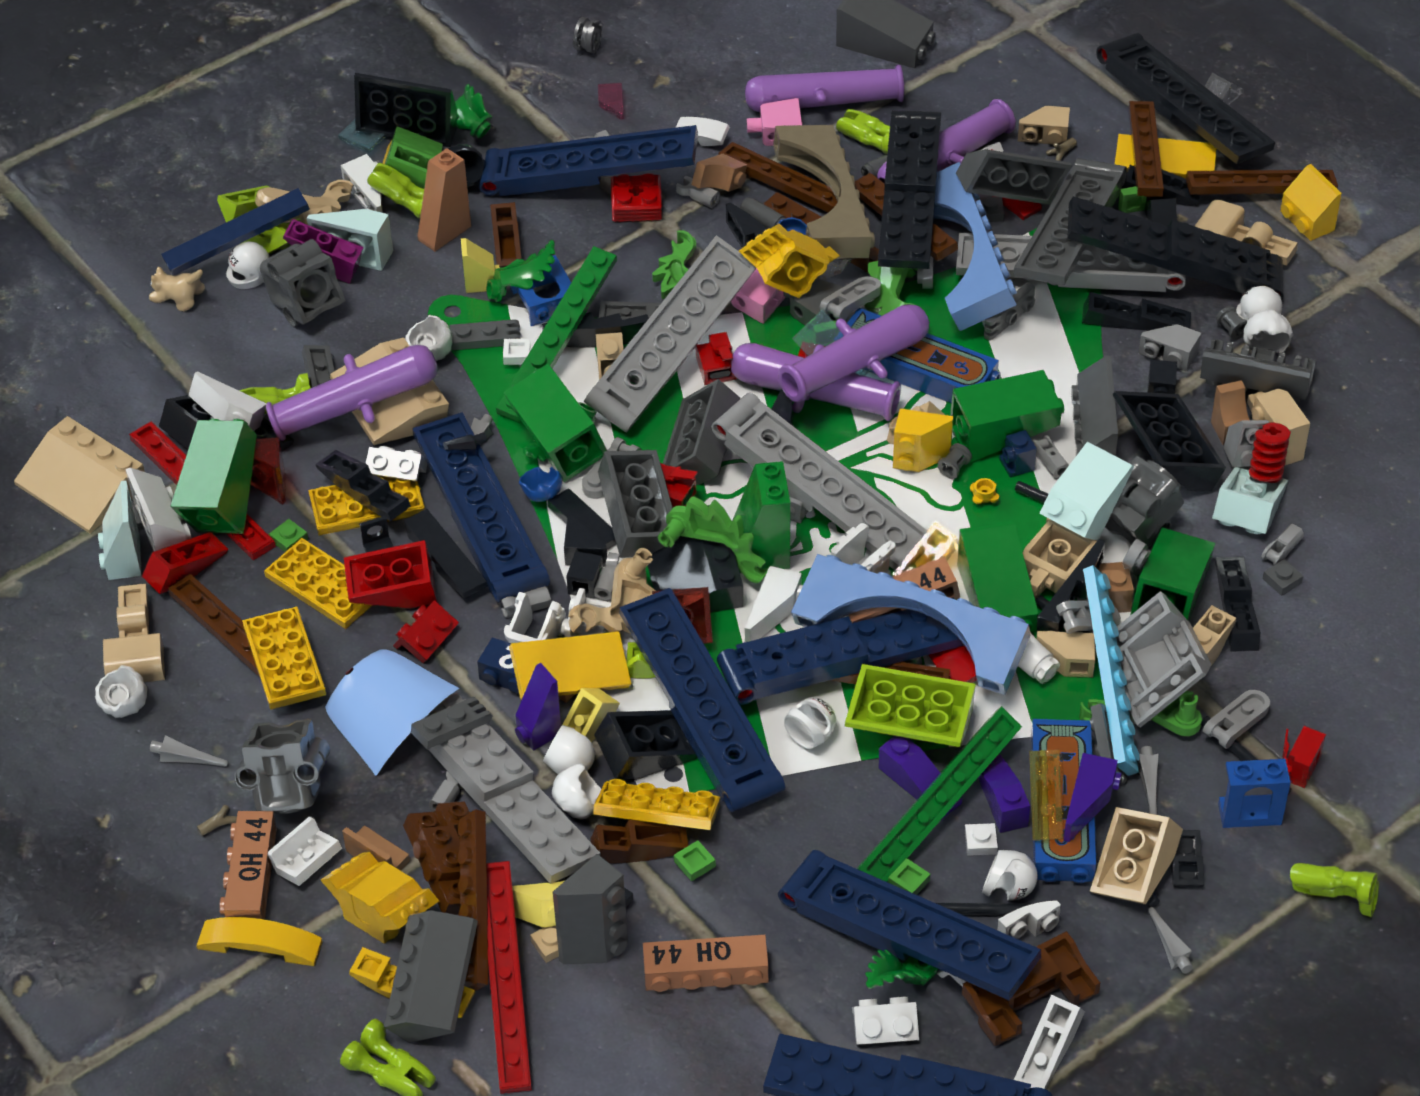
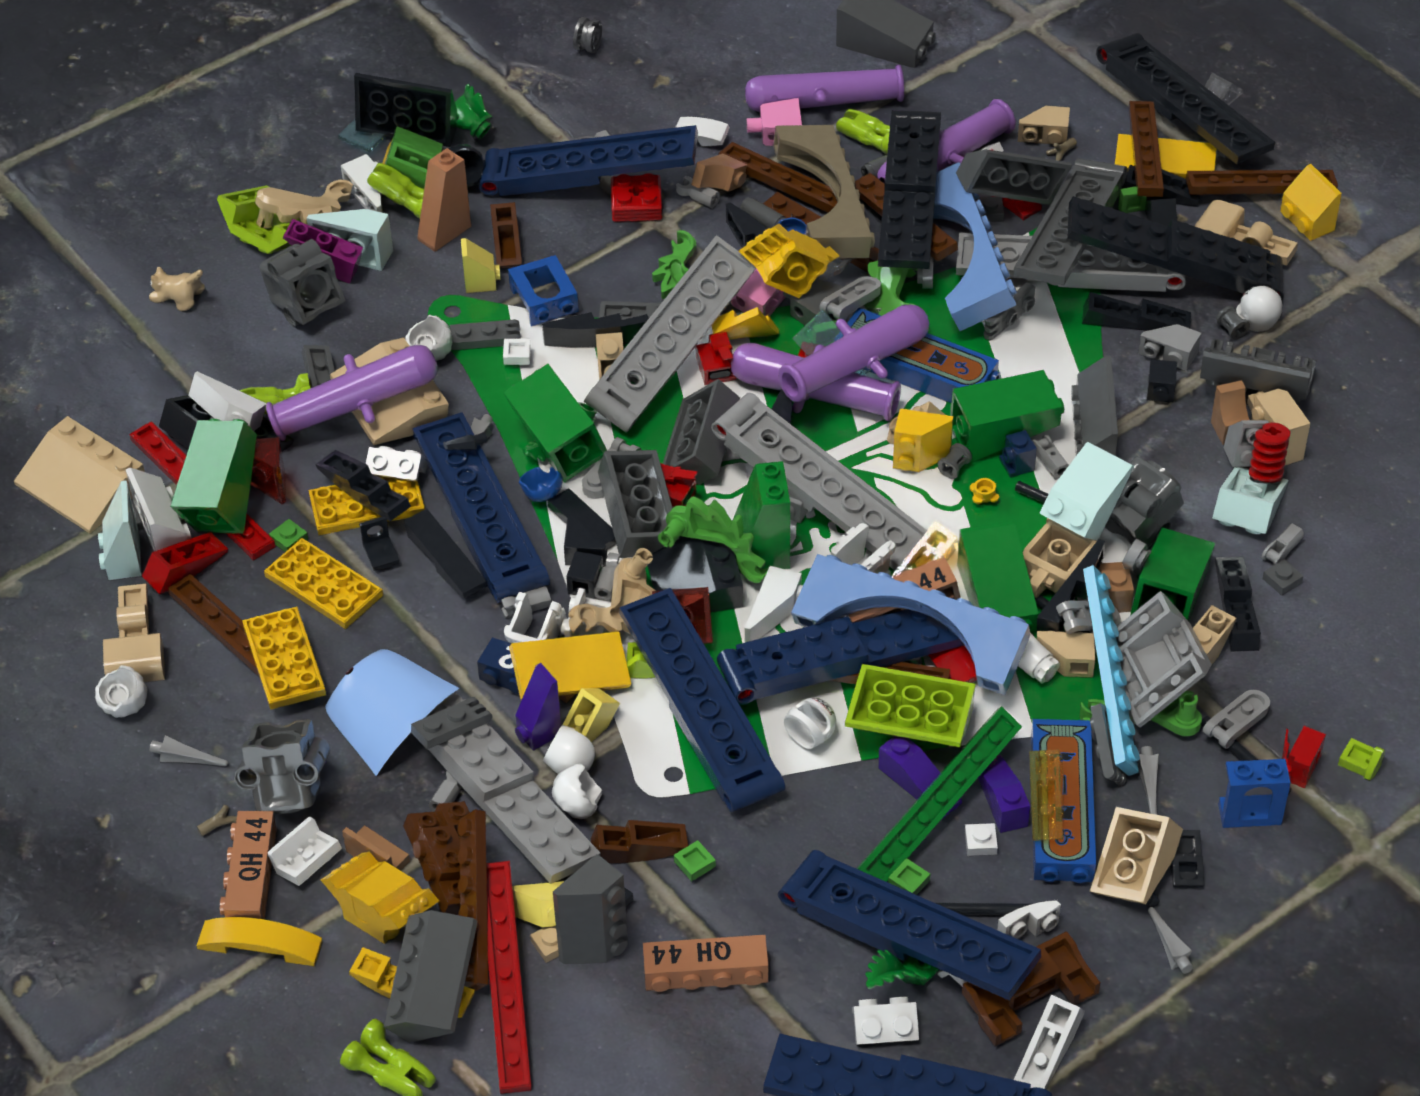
(235, 231): dark blue tile -> none
(246, 260): white helmet -> none
(391, 577): red slope -> none
(427, 631): red bracket -> none
(521, 272): green plant -> none
(564, 319): green plate -> none
(611, 98): clear pink tile -> none
(642, 743): black slope -> none
(657, 805): yellow tile -> none
(745, 325): none -> yellow slope
(1012, 873): white helmet -> none
(1091, 792): dark purple slope -> none
(1172, 437): black slope -> none
(1268, 331): white hair -> none
(1335, 882): lime piece -> none
(1362, 758): none -> lime tile

